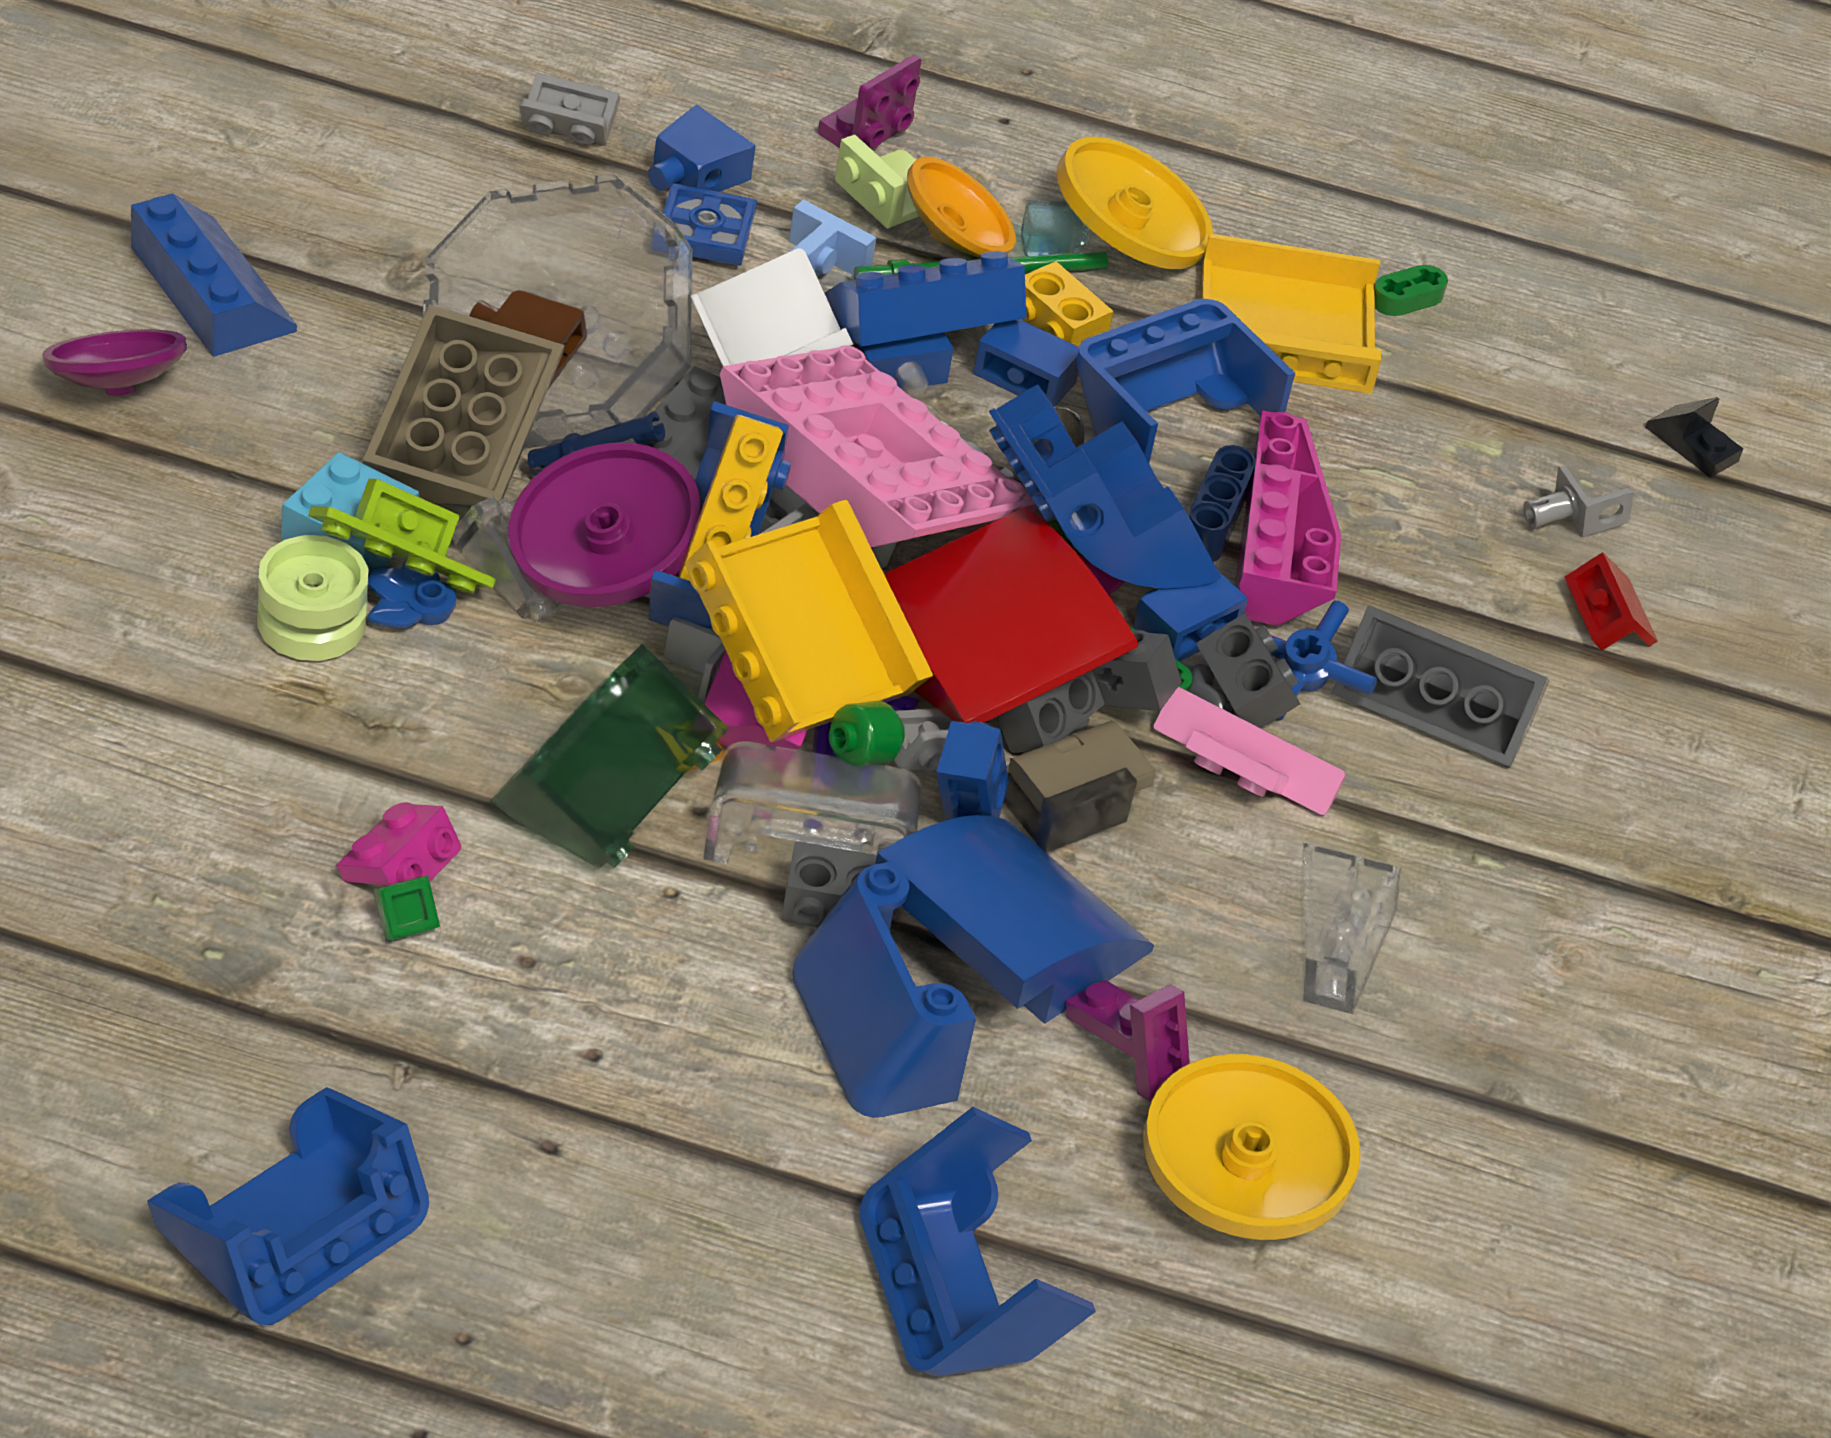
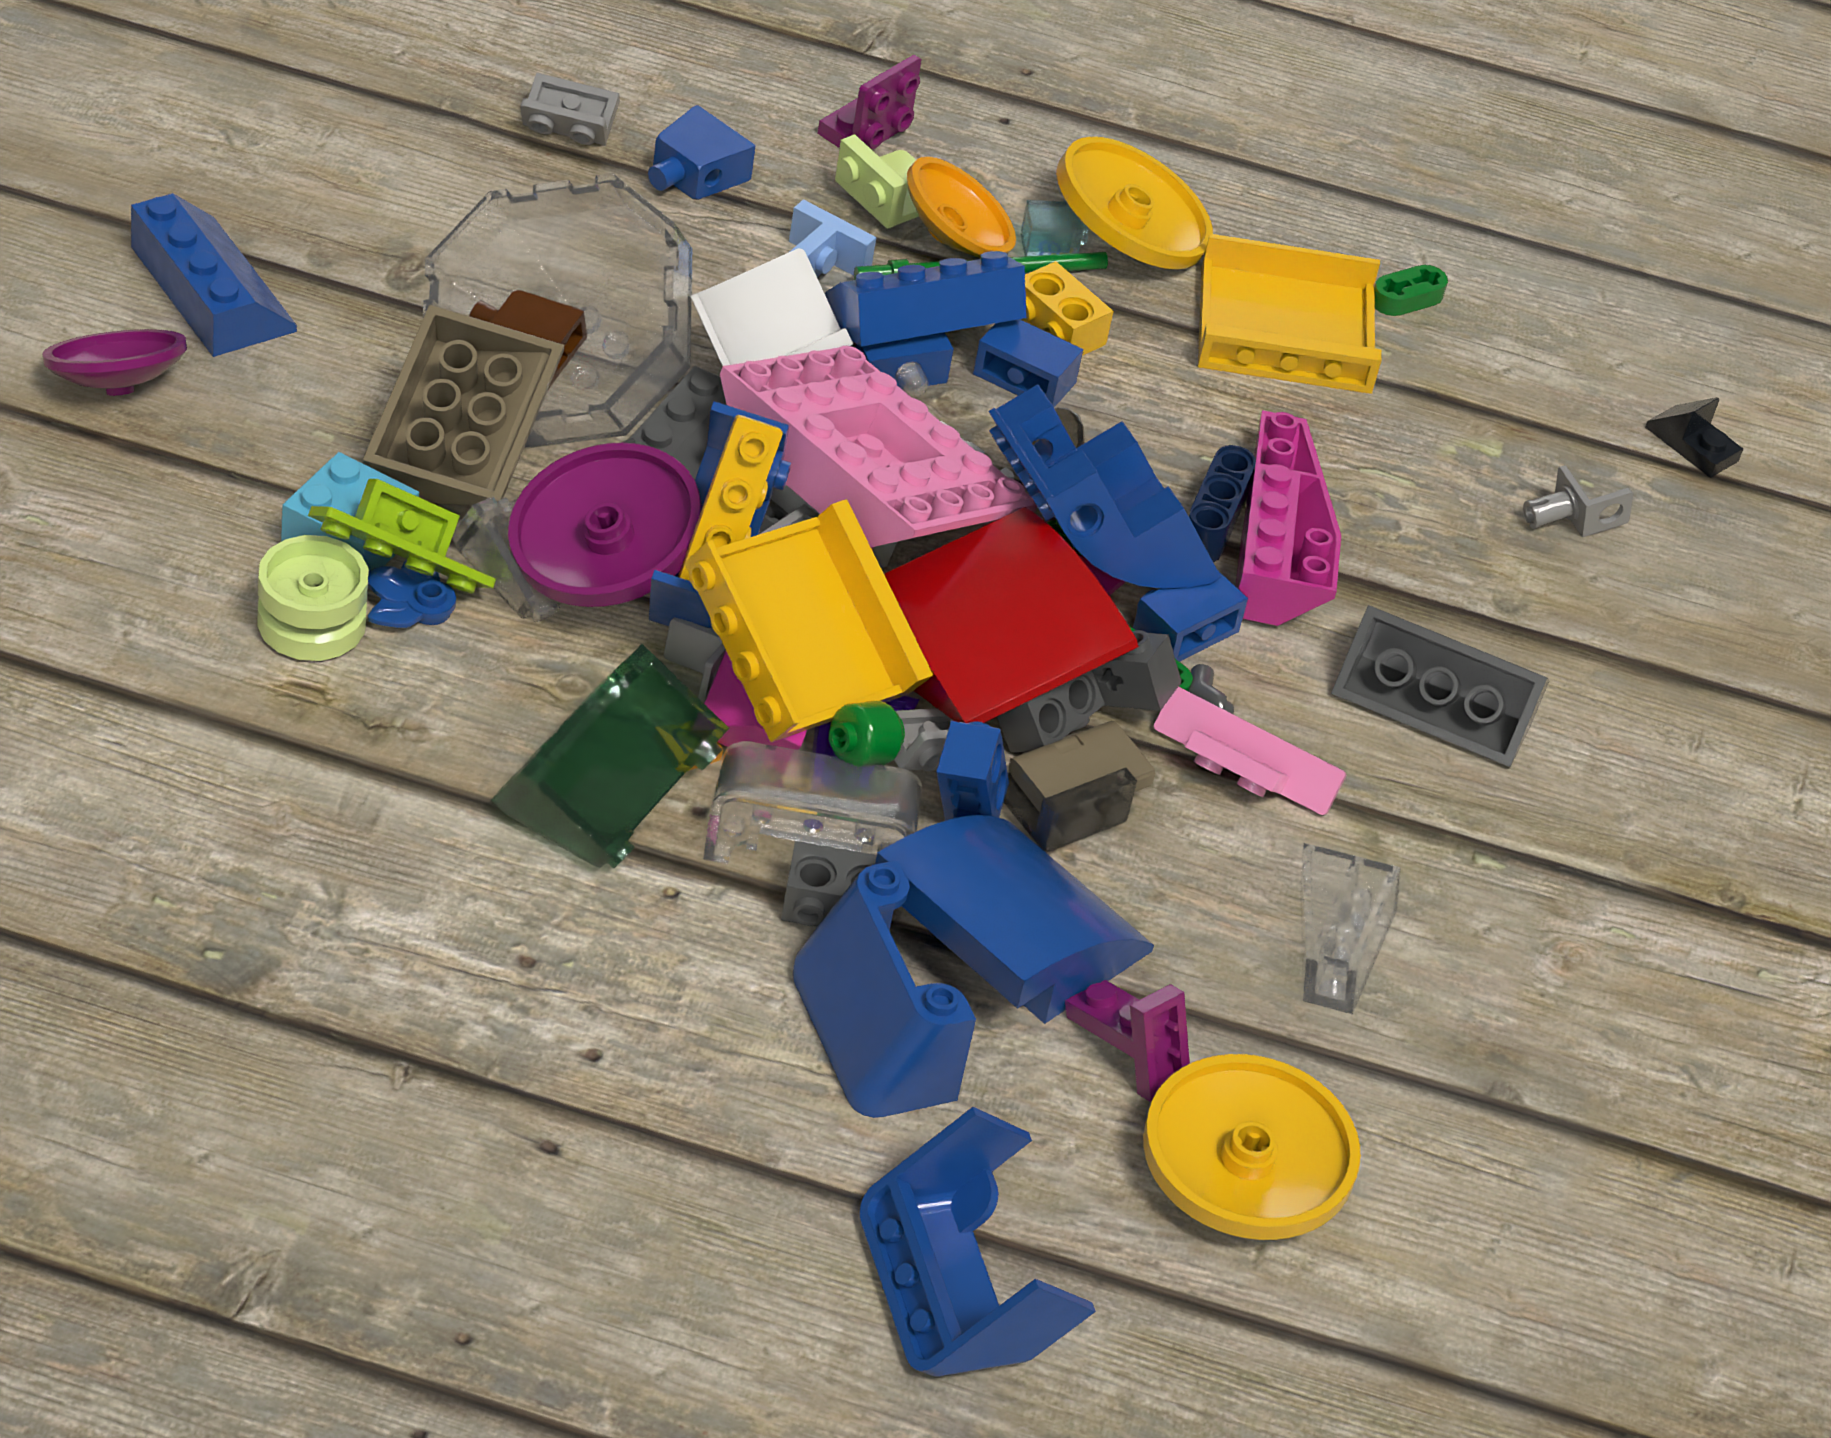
(306, 1218): blue windscreen -> none
(402, 846): dark pink bracket -> none
(406, 907): green tile -> none
(639, 429): dark blue pin -> none
(712, 221): blue piece -> none
(1173, 356): blue windscreen -> none
(1243, 665): dark grey brick -> none
(1315, 659): blue bar -> none
(1608, 602): red panel -> none

